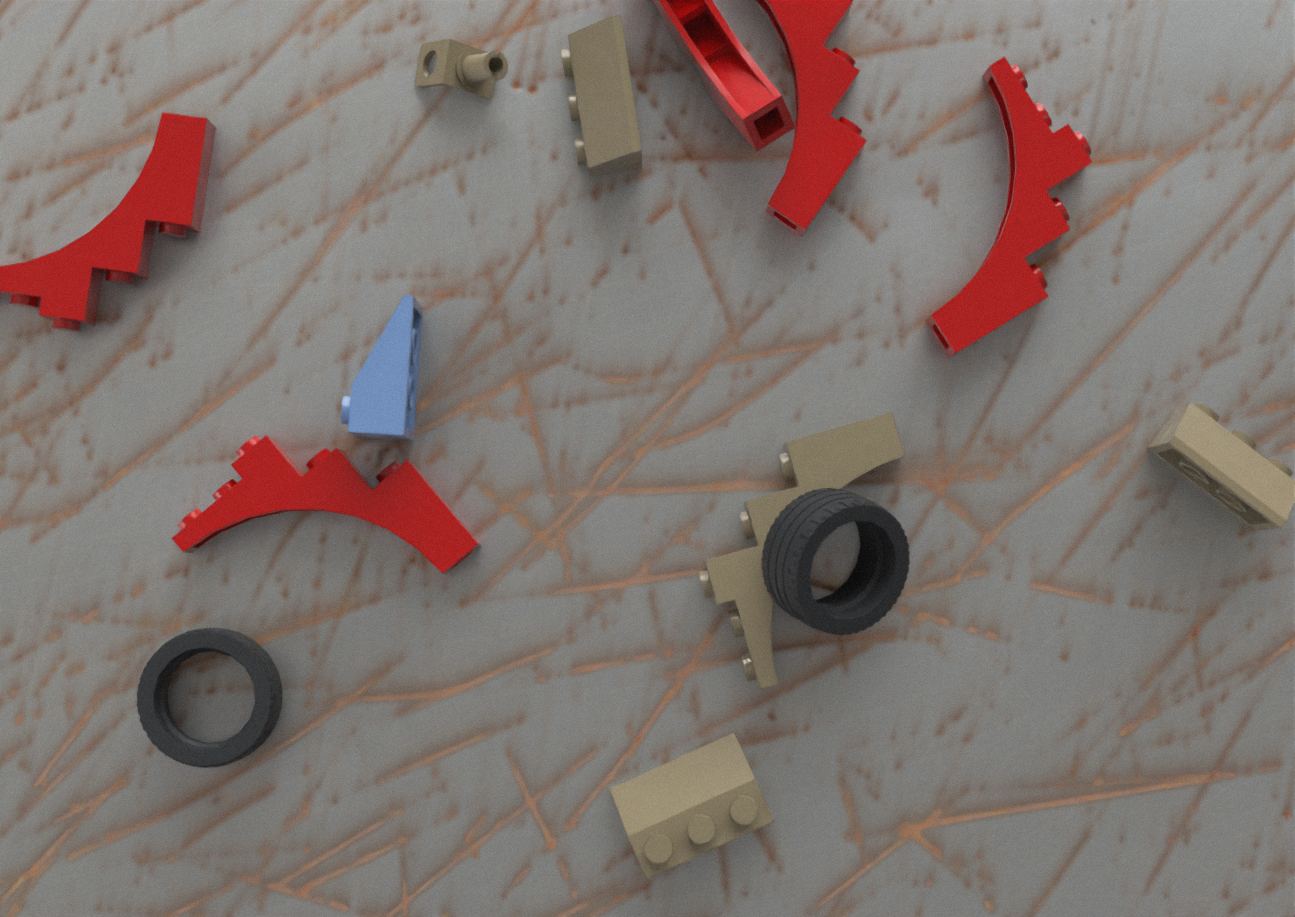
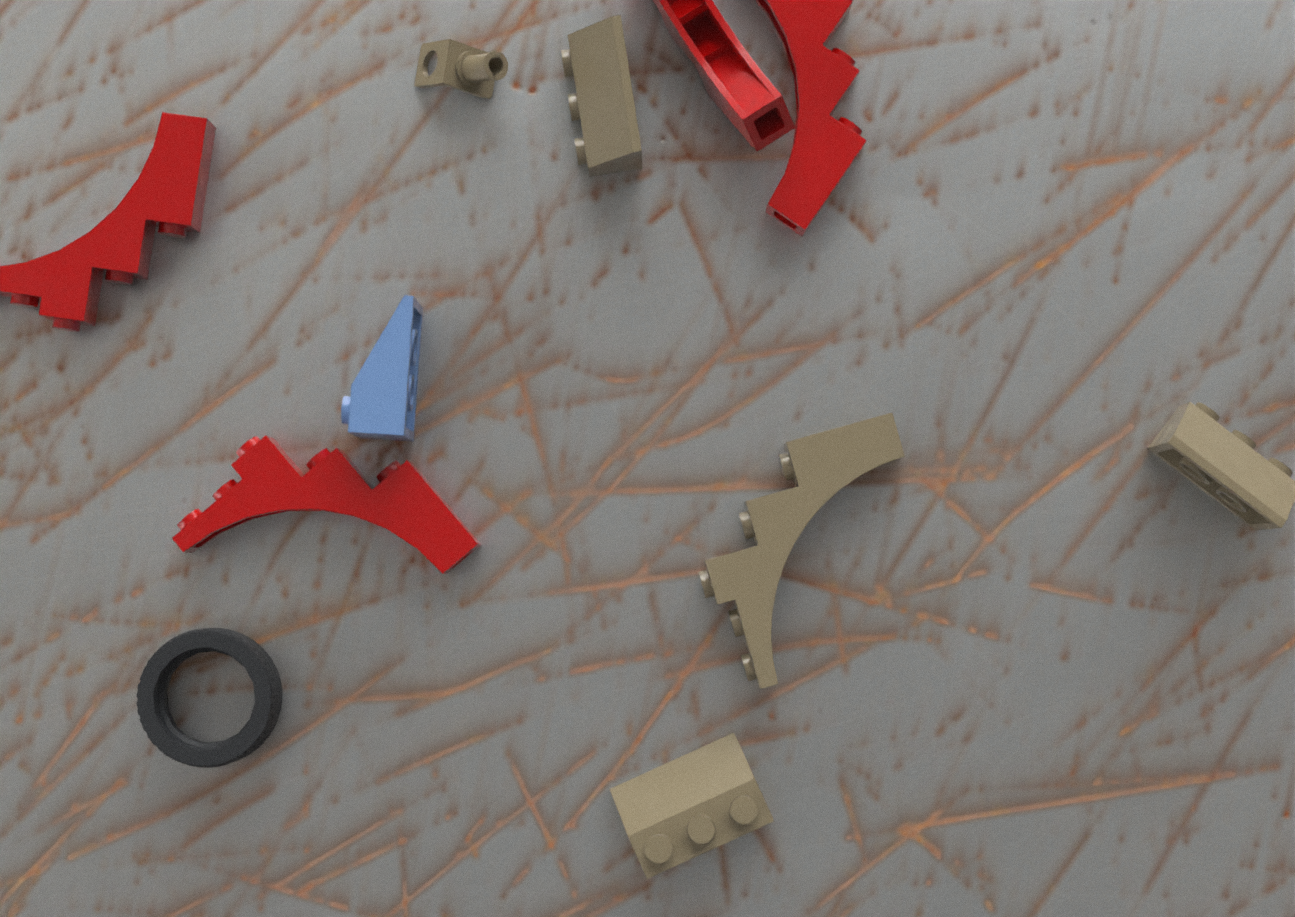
(874, 580): black tyre -> none
(1031, 220): red arch -> none

